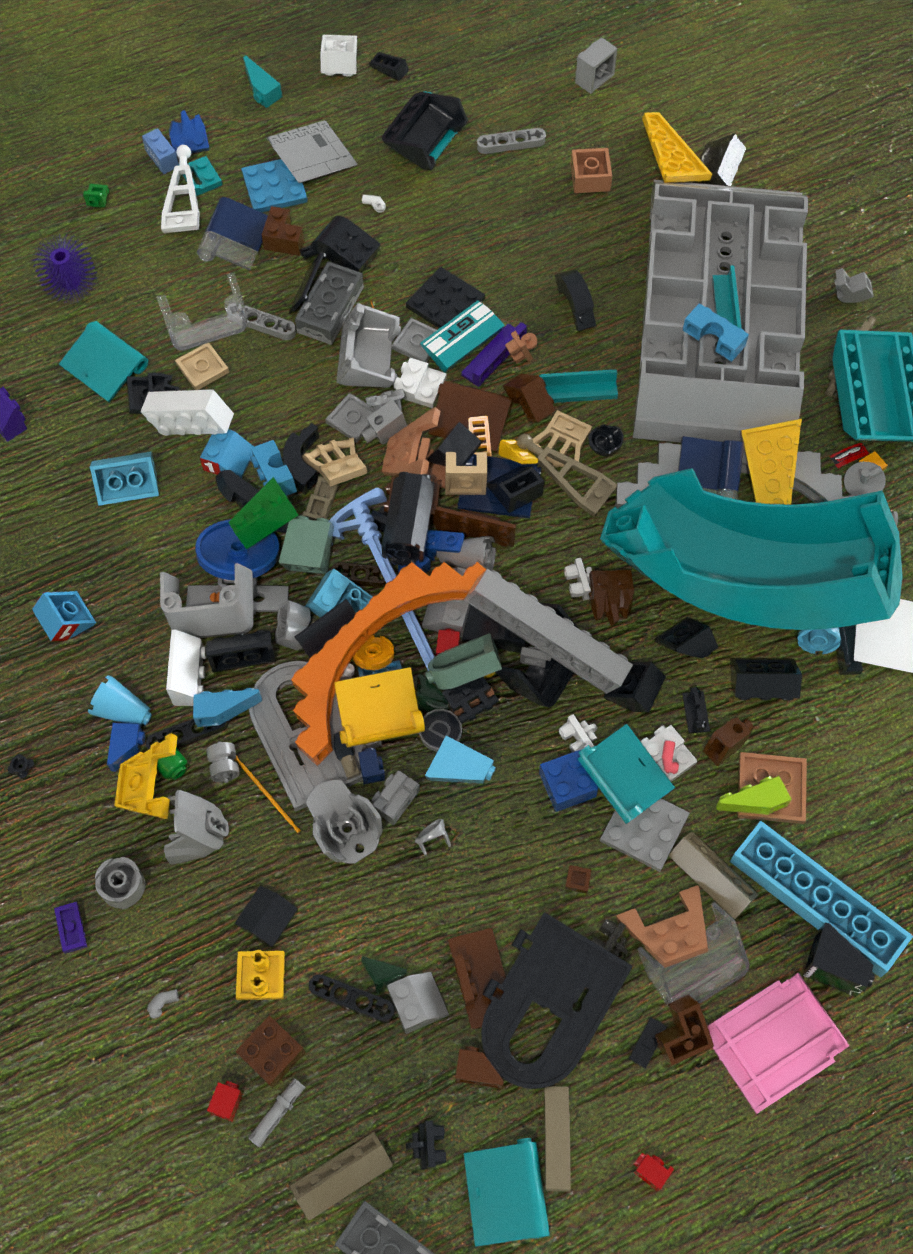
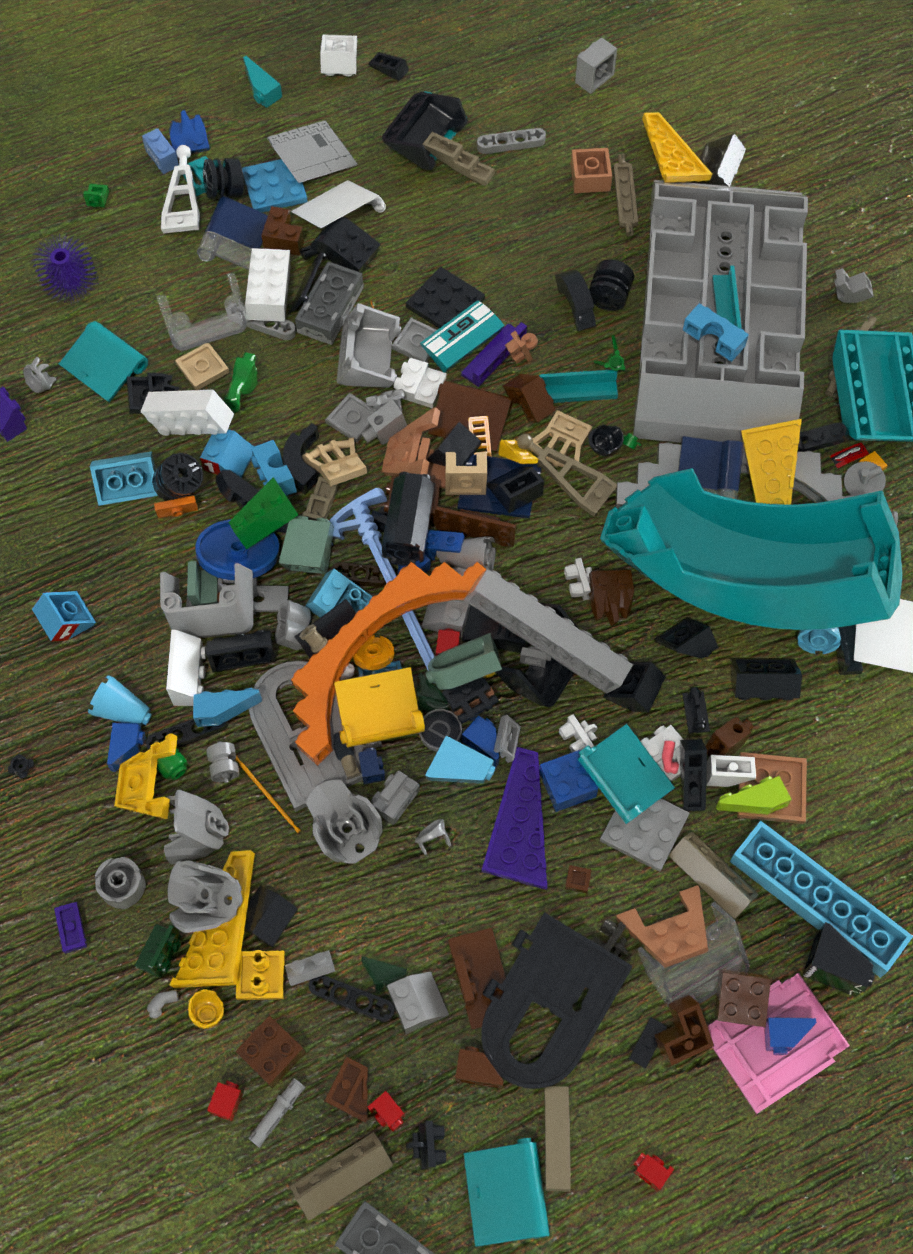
(41, 380): none -> light grey piece
(159, 950): none -> dark green bracket
(168, 483): none -> black wheel
(176, 507): none -> orange plate
(201, 586): none -> sand green panel
(202, 896): none -> light grey piece
(205, 1009): none -> yellow hair
(216, 952): none -> yellow wing
(223, 178): none -> black wheel
(243, 380): none -> green hips
(268, 285): none -> white brick
(309, 968): none -> light grey plate
(313, 638): none -> dark tan bush
(334, 204): none -> white sticker
(350, 1090): none -> reddish brown wing
(387, 1112): none -> red brick
(458, 159): none -> dark tan slope
(482, 738): none -> blue slope
(504, 737): none -> light grey tile
(518, 834): none -> dark purple wing
(611, 284): none -> black wheel
(614, 360): none -> green plant
(625, 195): none -> dark tan plate
(631, 441): none -> green plate
(693, 774): none -> black slope
(729, 770): none -> white slope
(742, 998): none -> reddish brown brick
(786, 1033): none -> blue slope
(823, 437): none -> black plate

